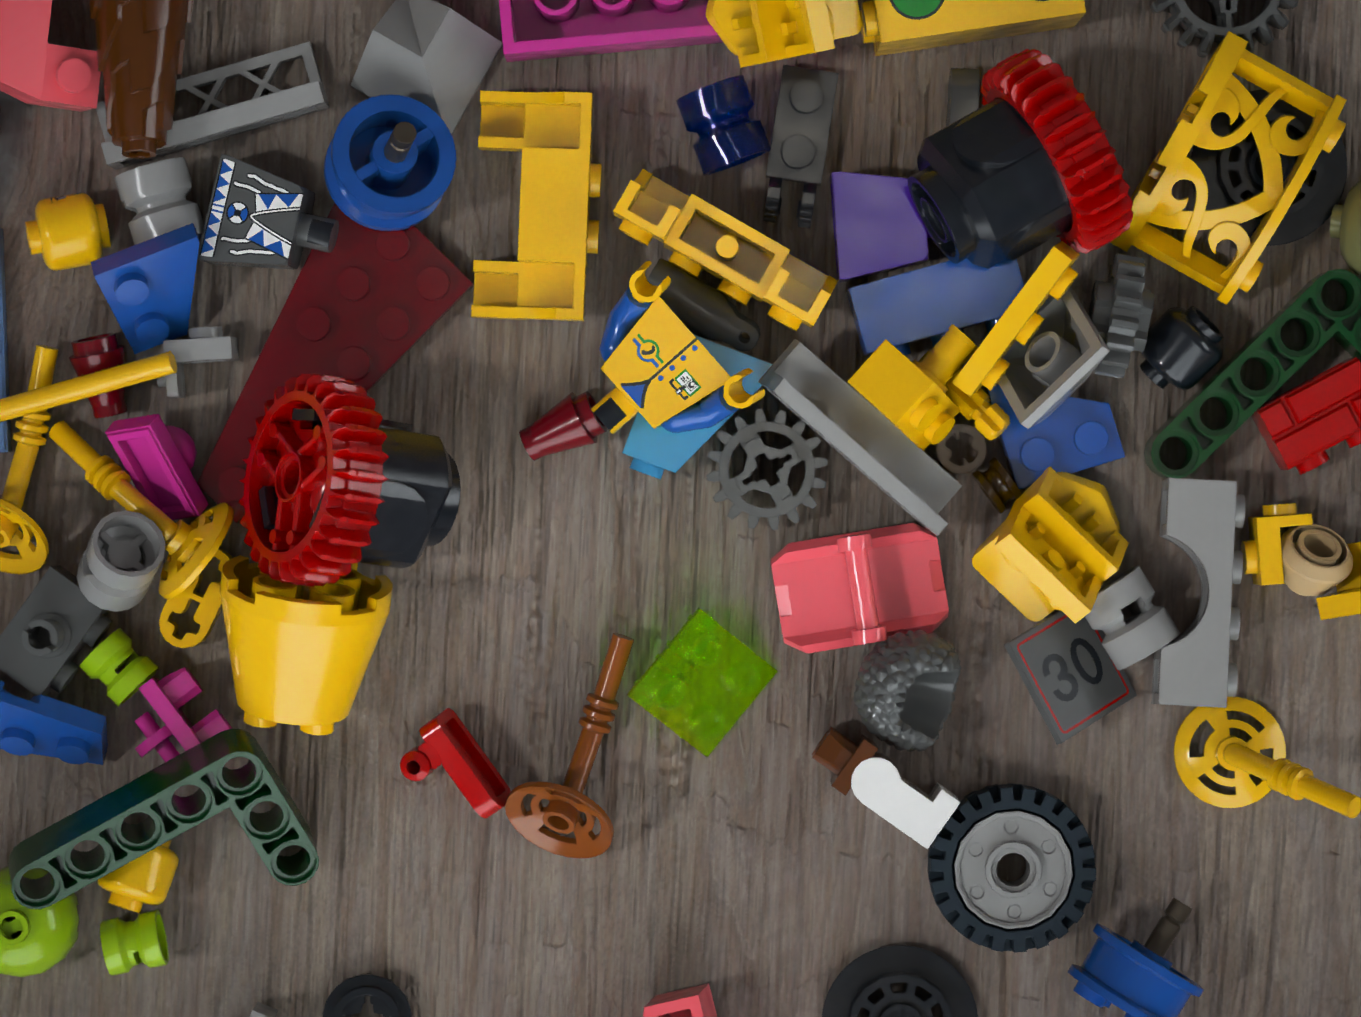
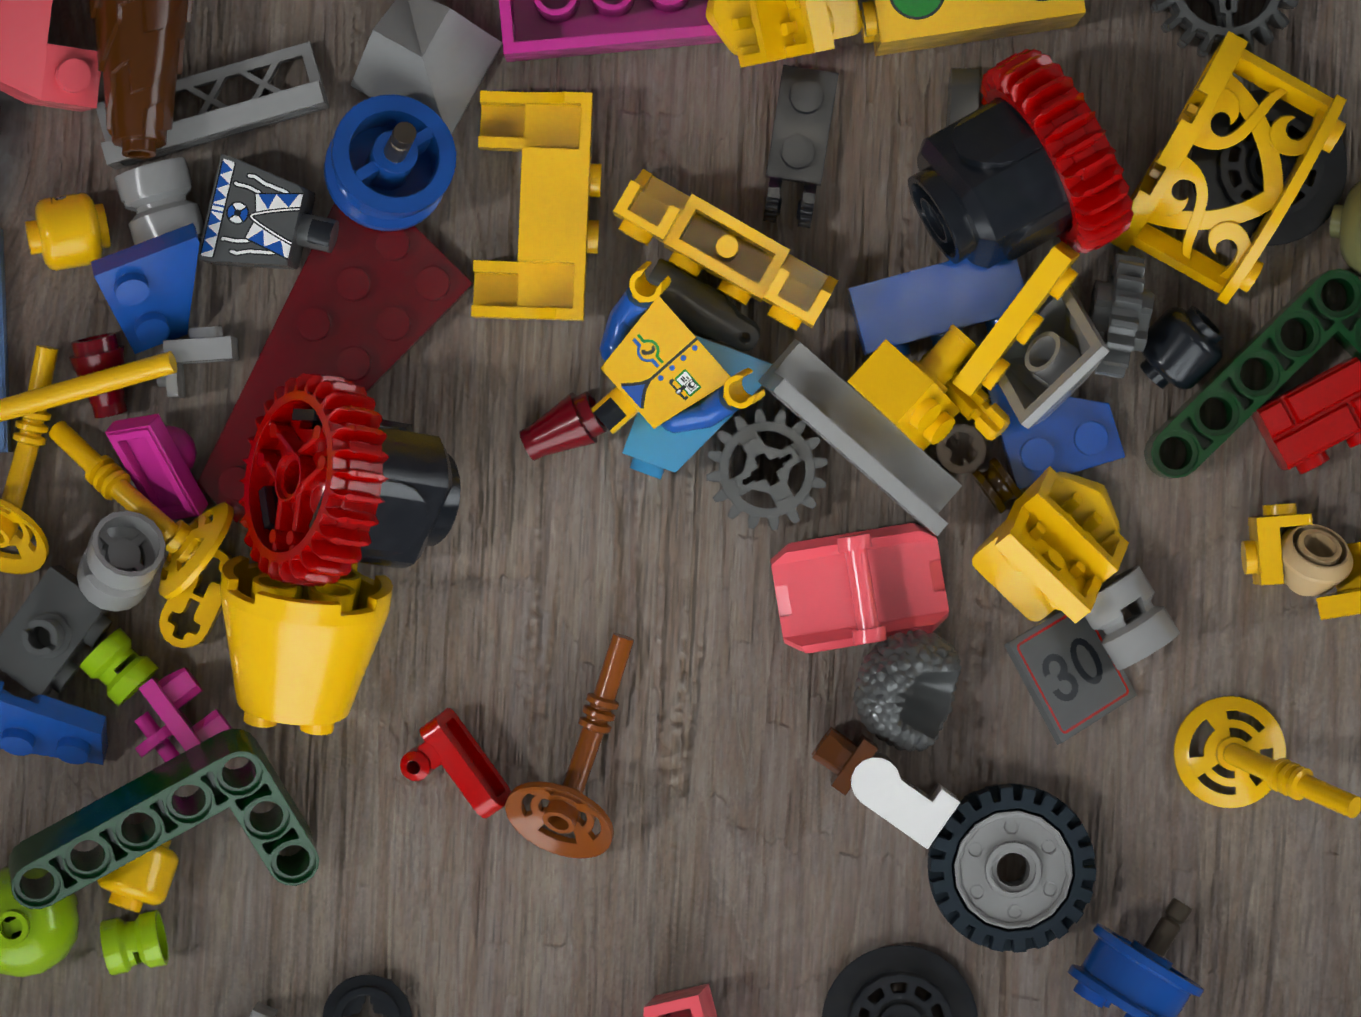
(702, 682): clear neon green hinge -> none
(723, 125): clear blue wheel -> none
(874, 225): dark purple torso -> none
(1202, 522): light grey arch -> none

